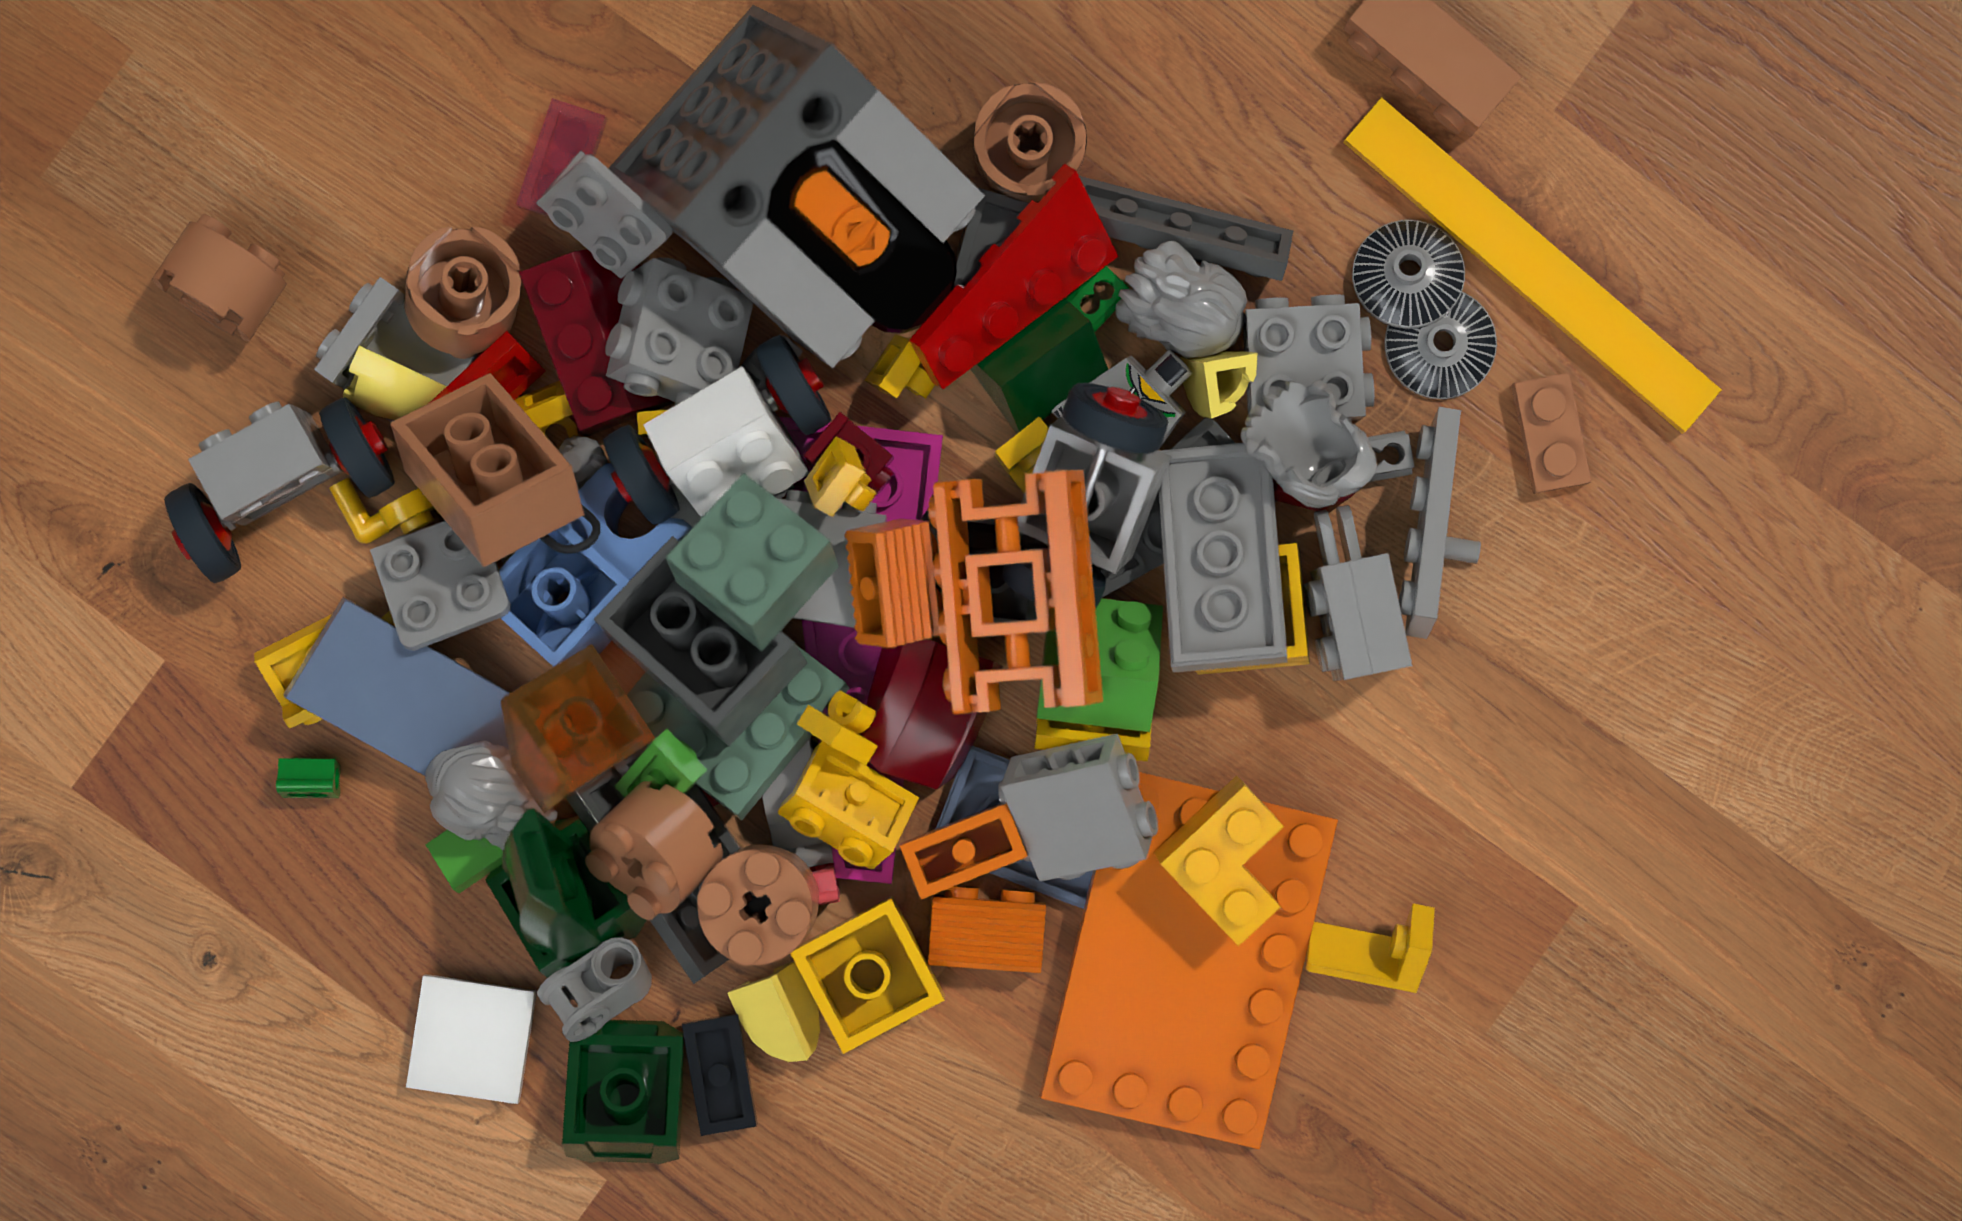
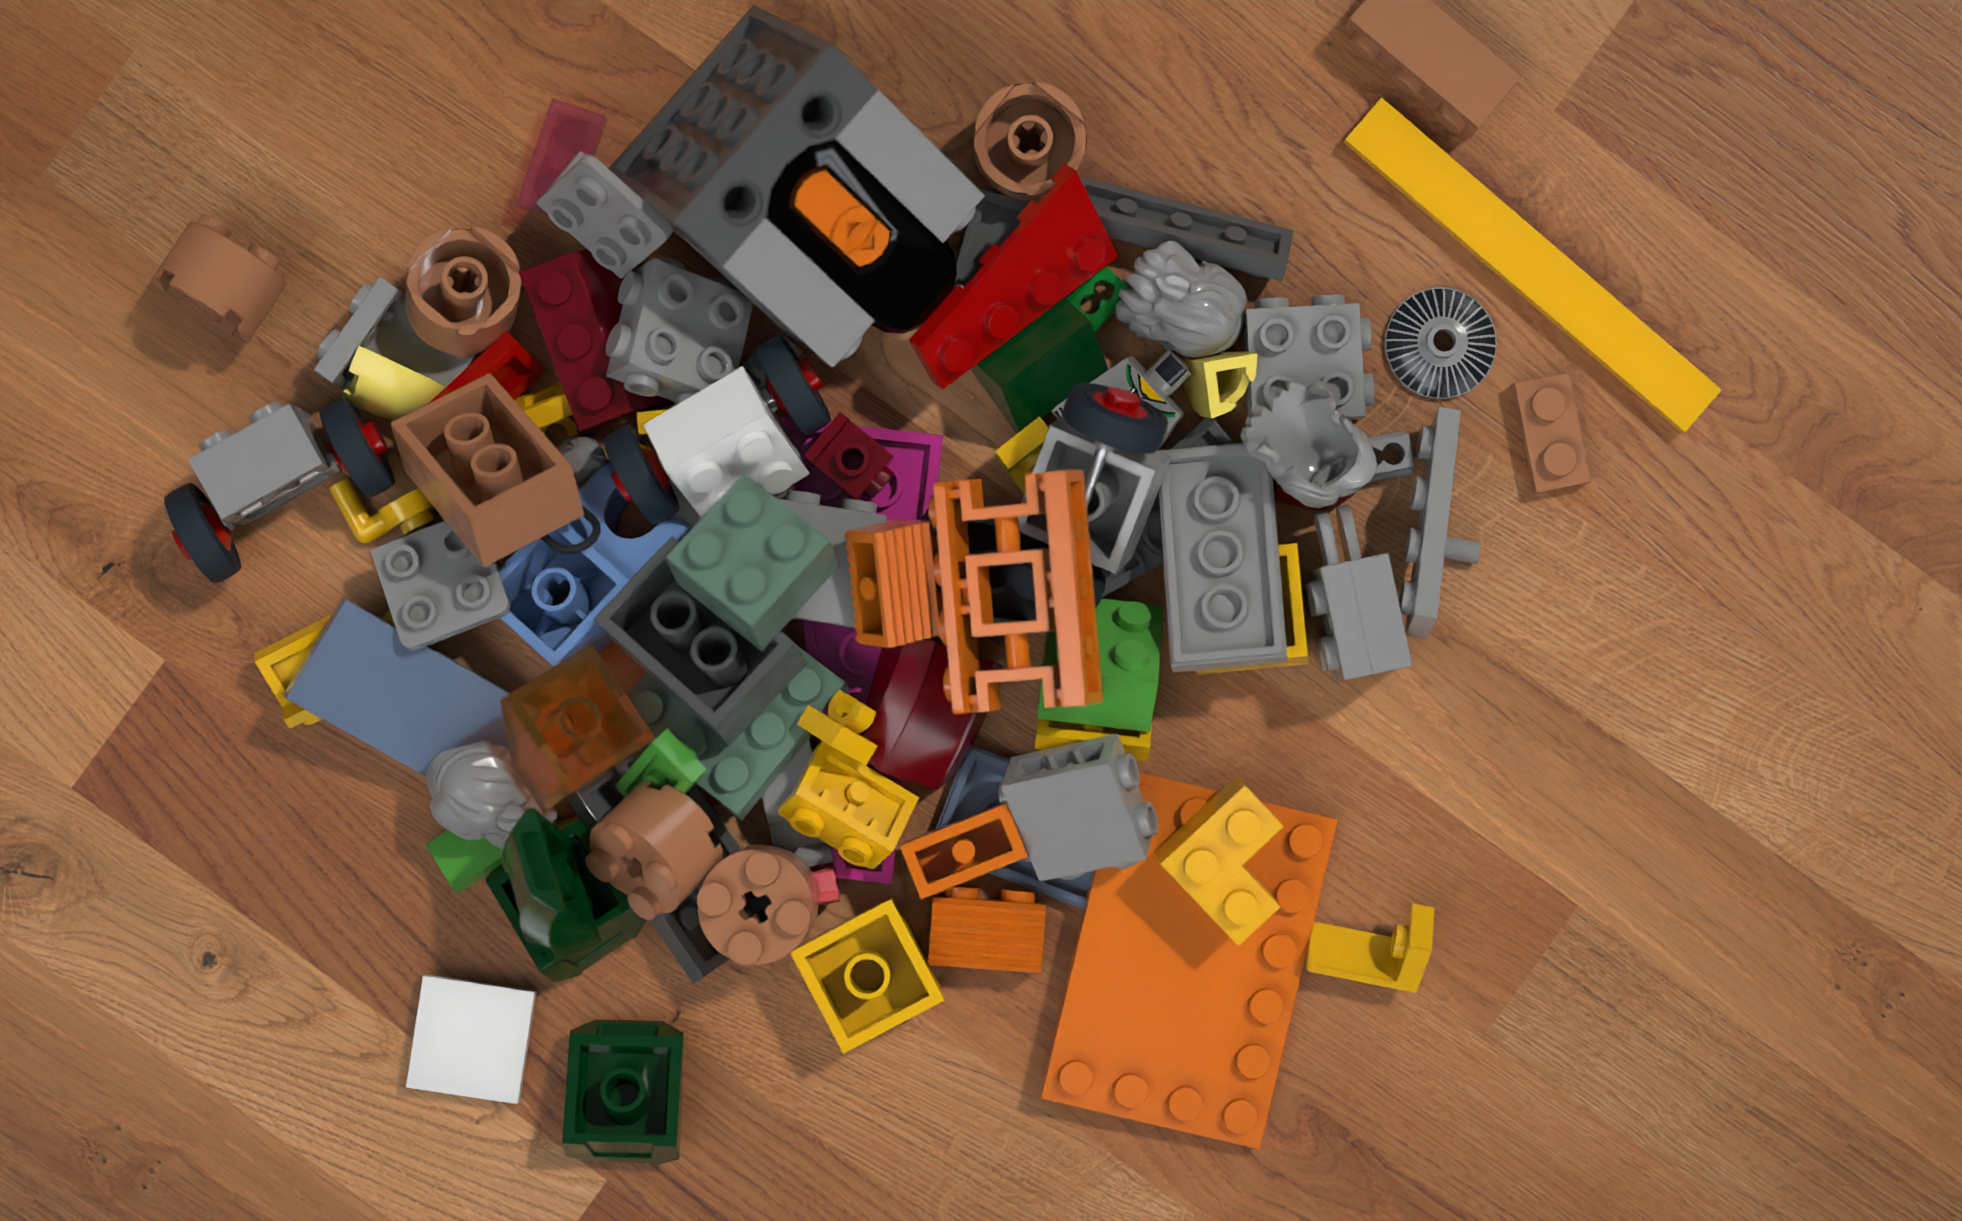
(308, 778): green piece -> none
(593, 990): light grey piece -> none
(719, 1074): black plate -> none
(779, 1014): light yellow brick -> none
(839, 478): yellow tile -> none
(898, 369): yellow tile -> none
(1401, 298): dish -> none

